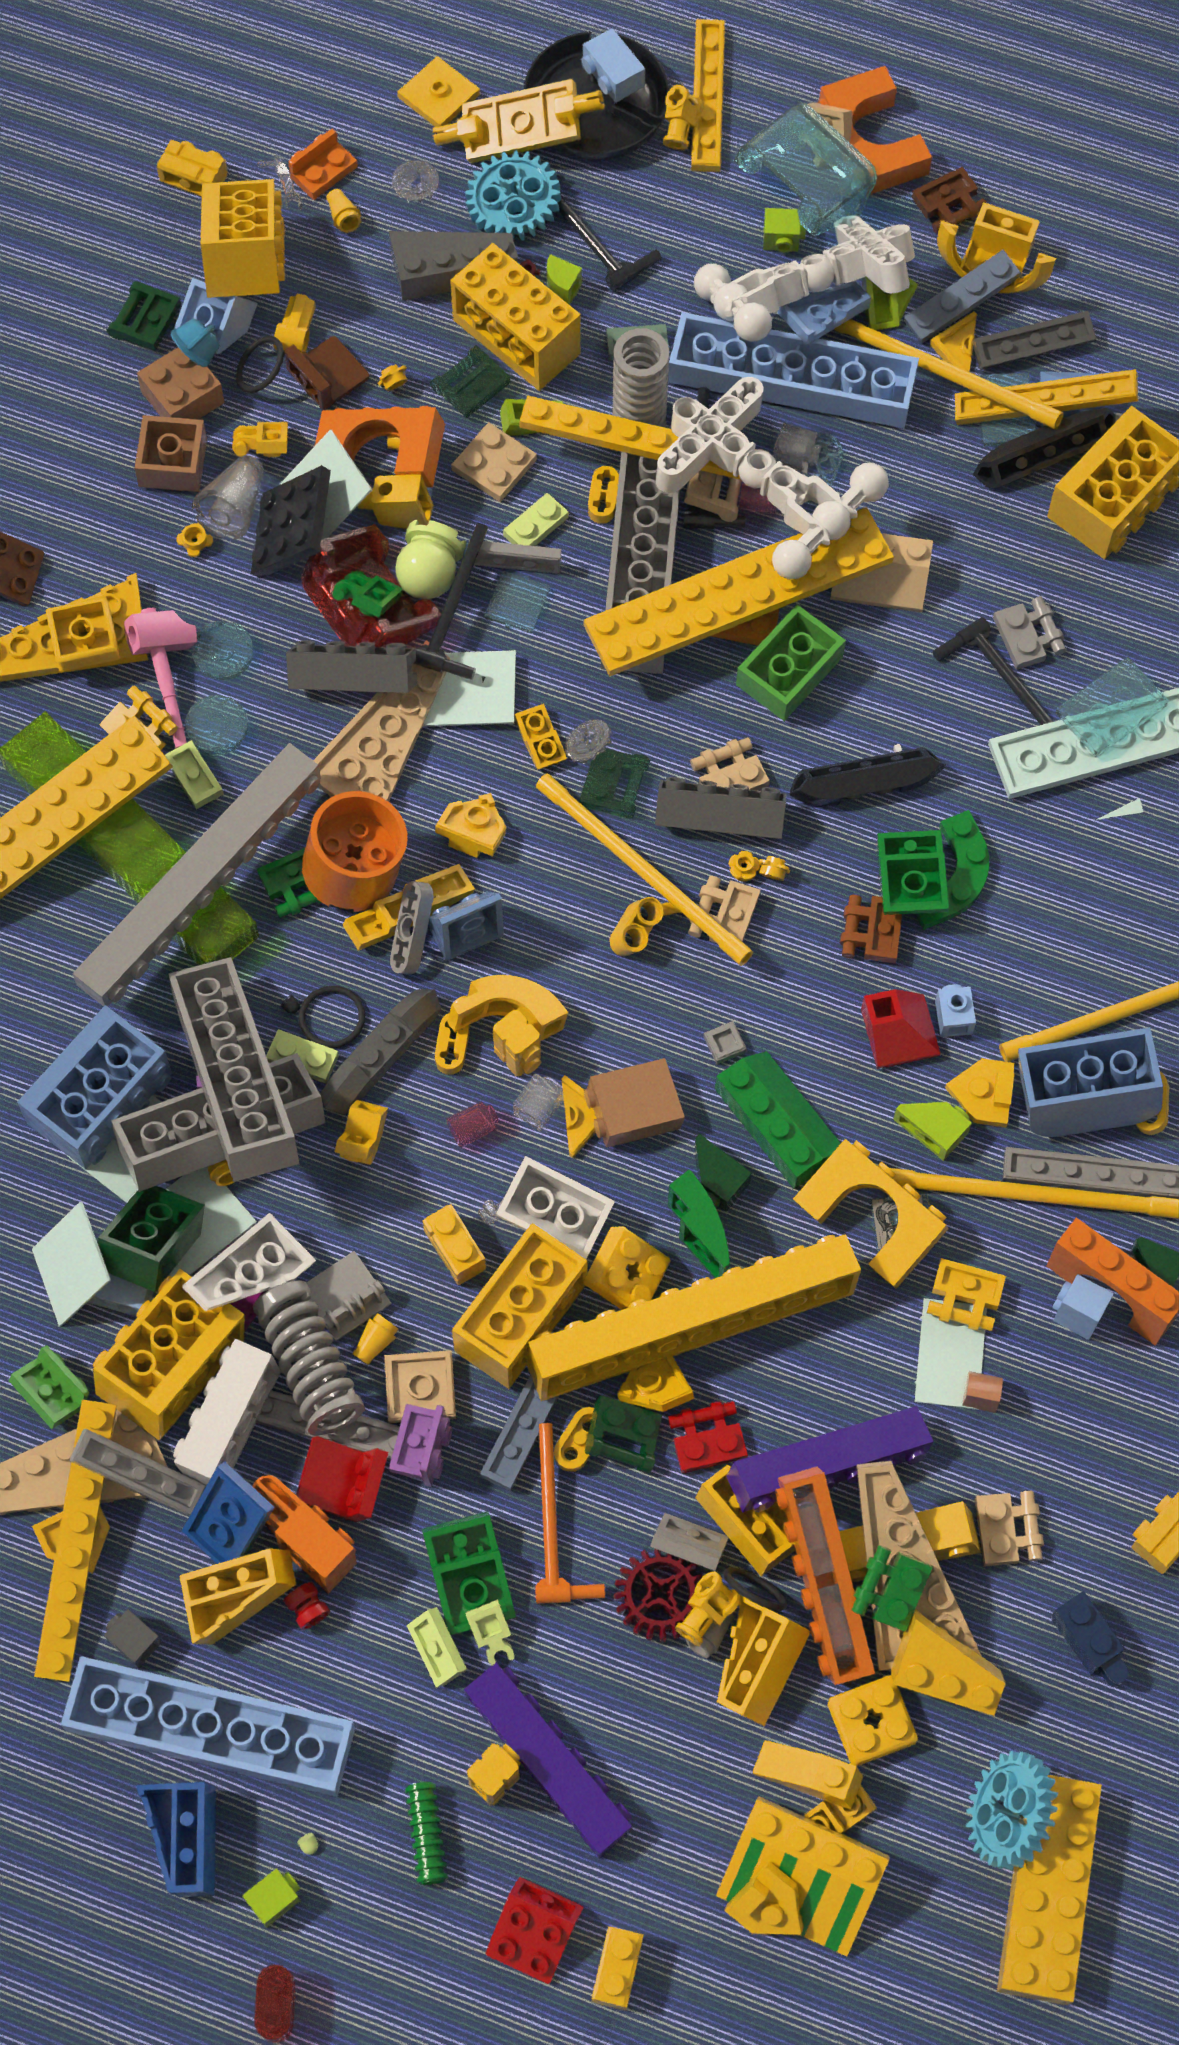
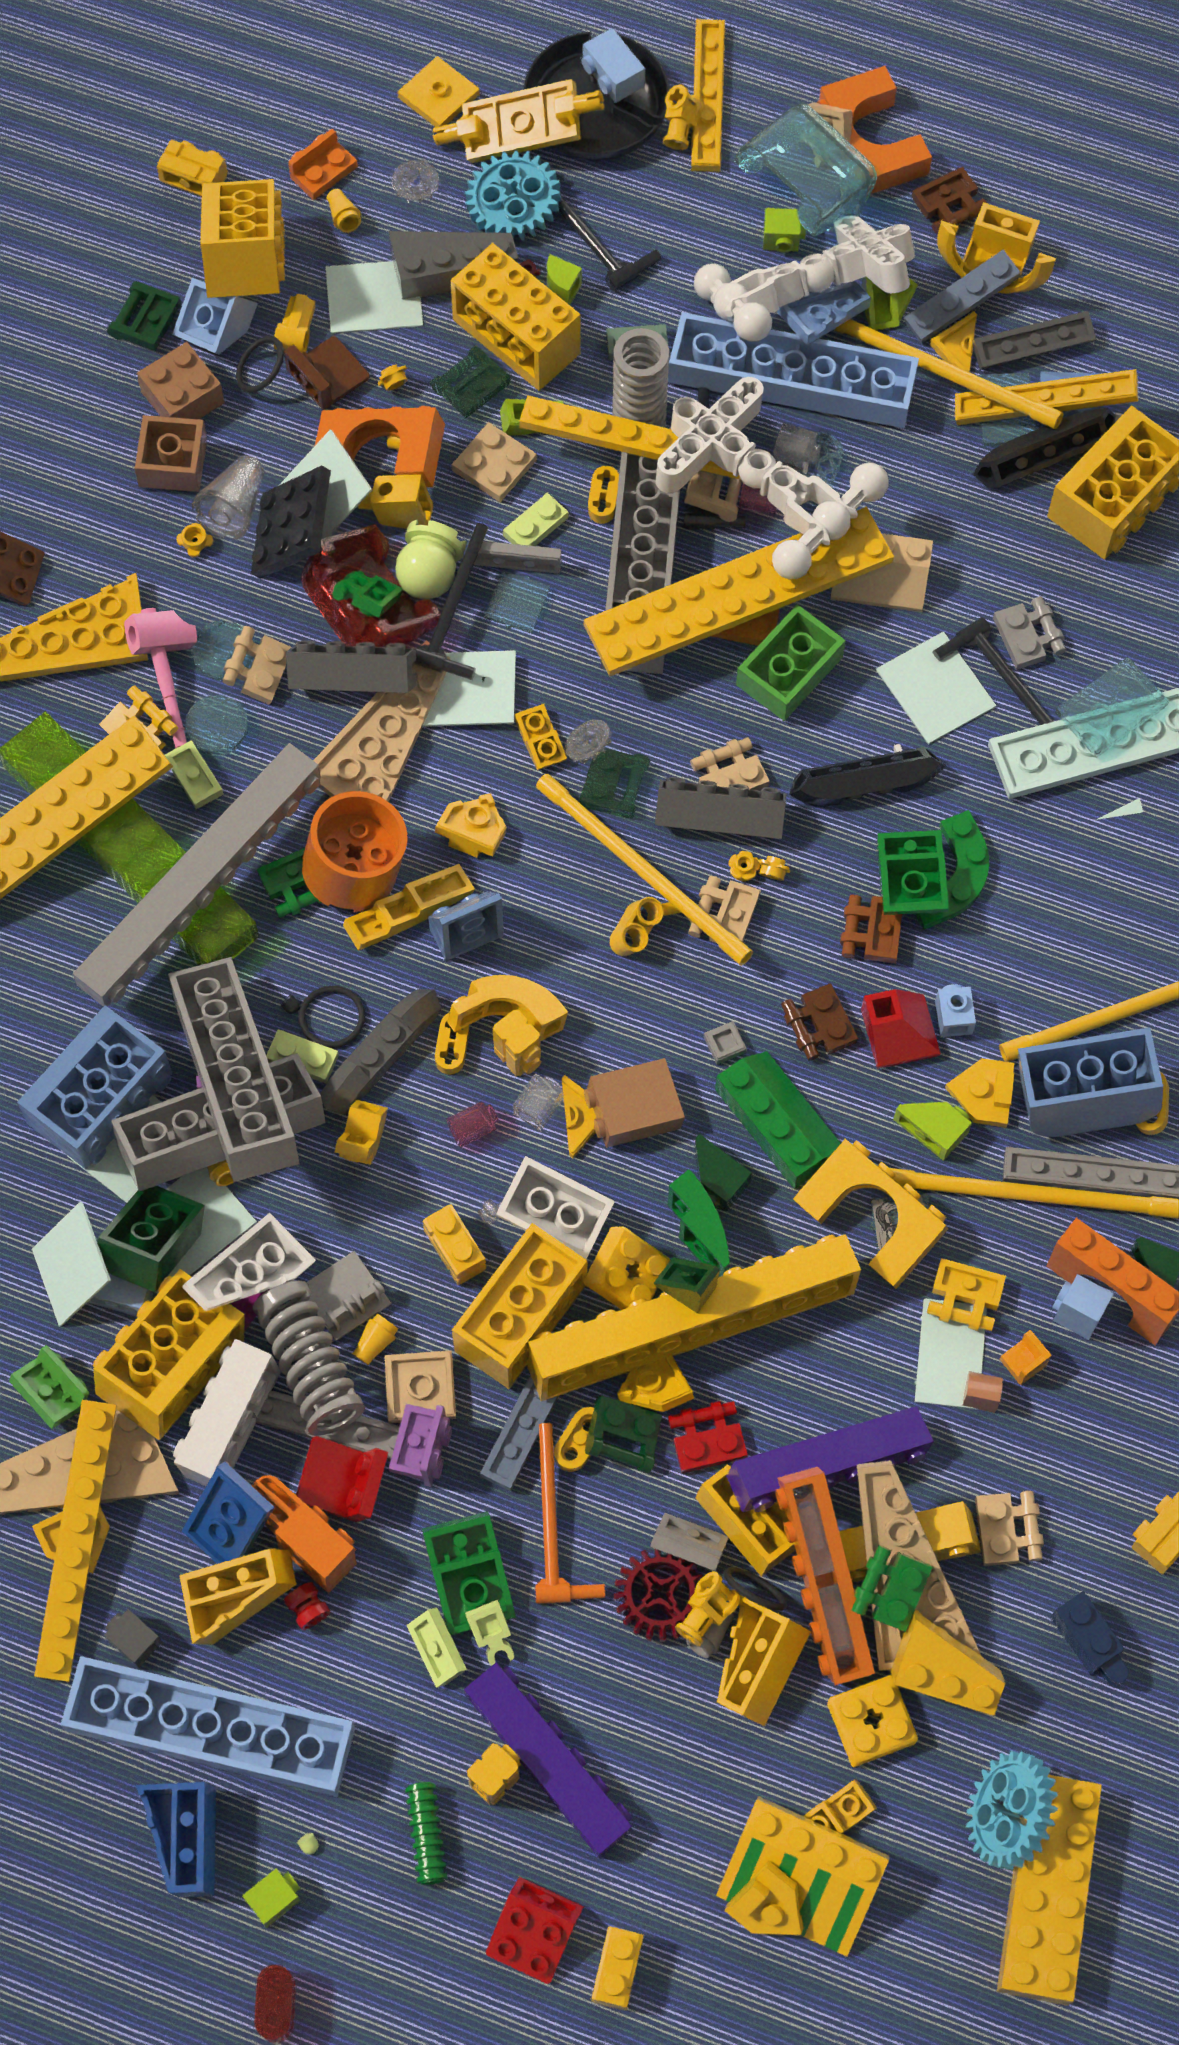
(87, 616): yellow brick -> none
(136, 1472): light grey tile -> none
(196, 341): dark azure piece -> none
(265, 438): yellow plate -> none
(266, 669): none -> tan plate
(285, 179): clear piece -> none
(369, 299): none -> light aqua piece
(414, 907): light grey beam -> none
(688, 1282): none -> dark green slope
(809, 1773): yellow slope -> none
(828, 1019): none -> reddish brown plate
(935, 692): none -> light aqua piece
(1026, 1358): none -> light orange panel

